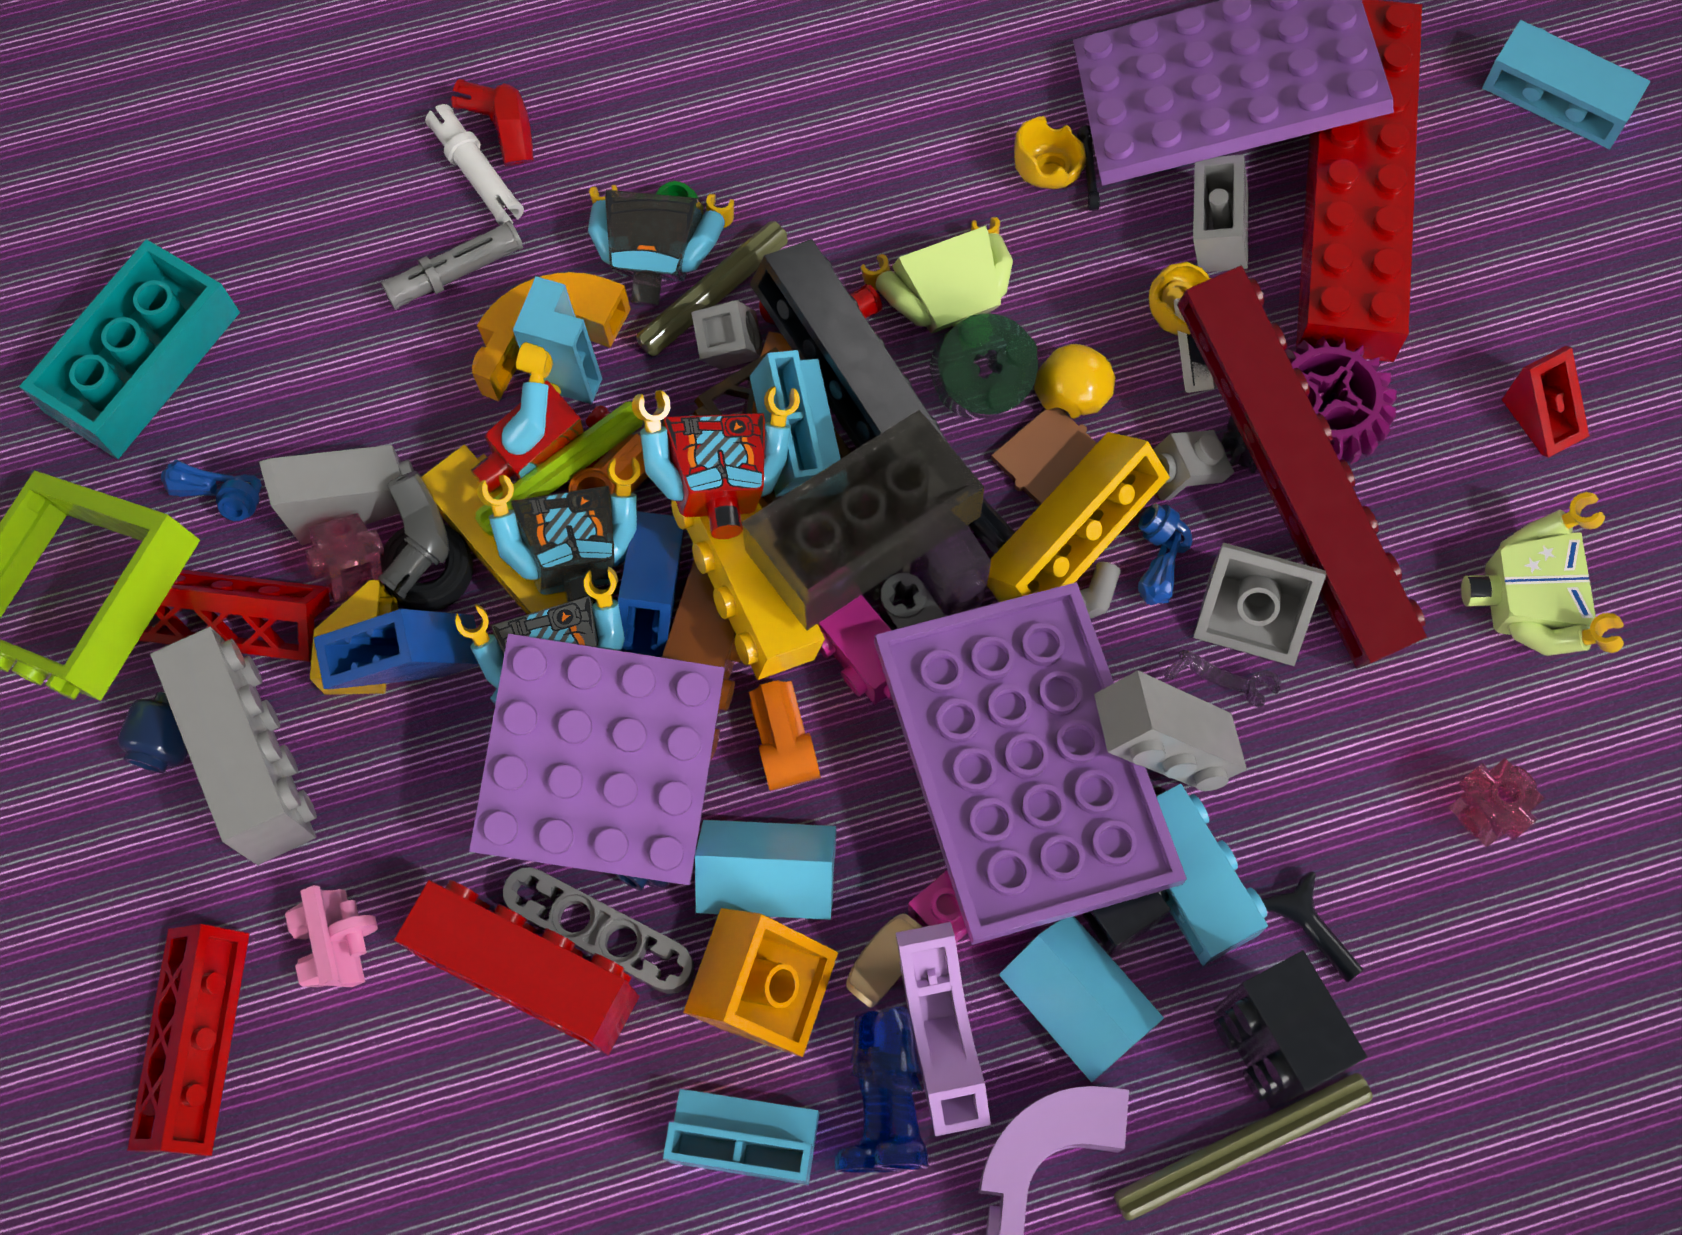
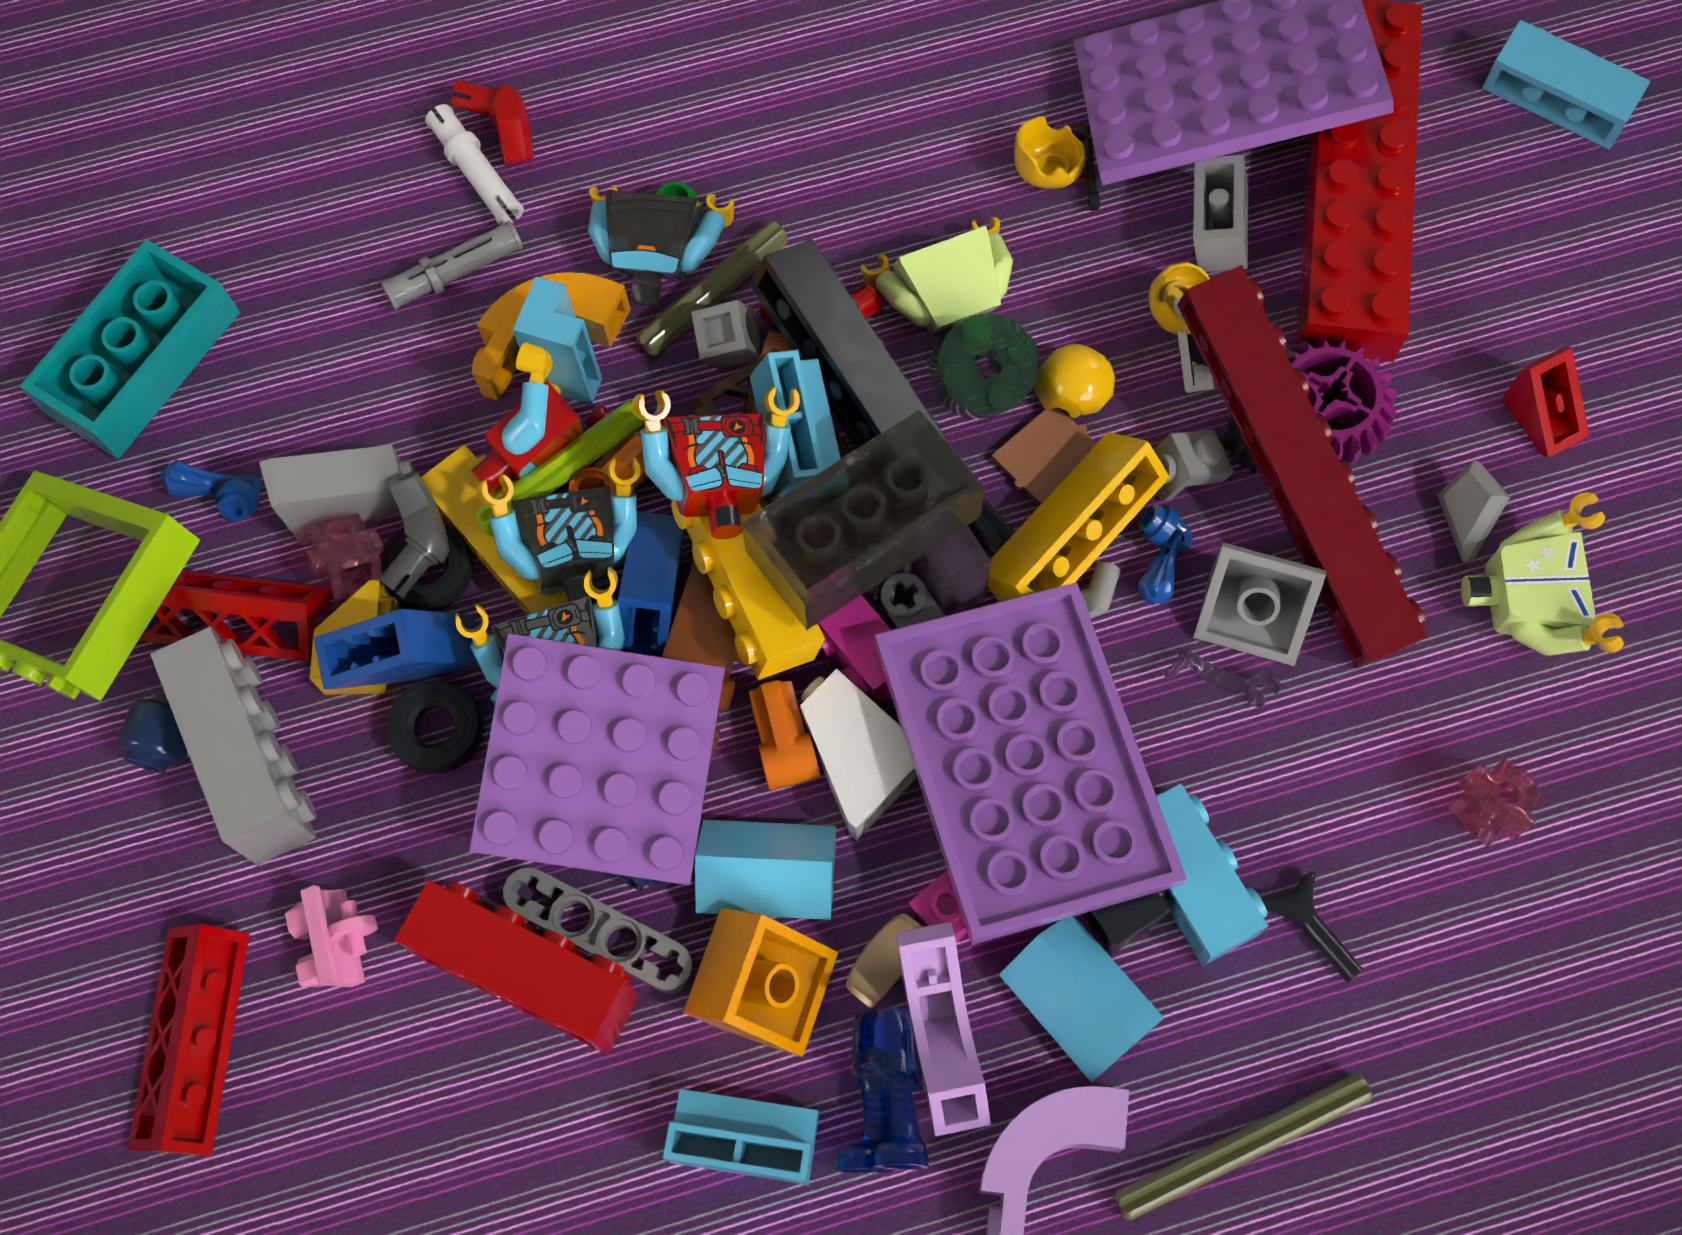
(416, 702): none -> black tyre
(857, 749): none -> white slope
(1169, 731): light grey brick -> none
(1287, 1031): black brick -> none
(1472, 508): none -> light grey piece

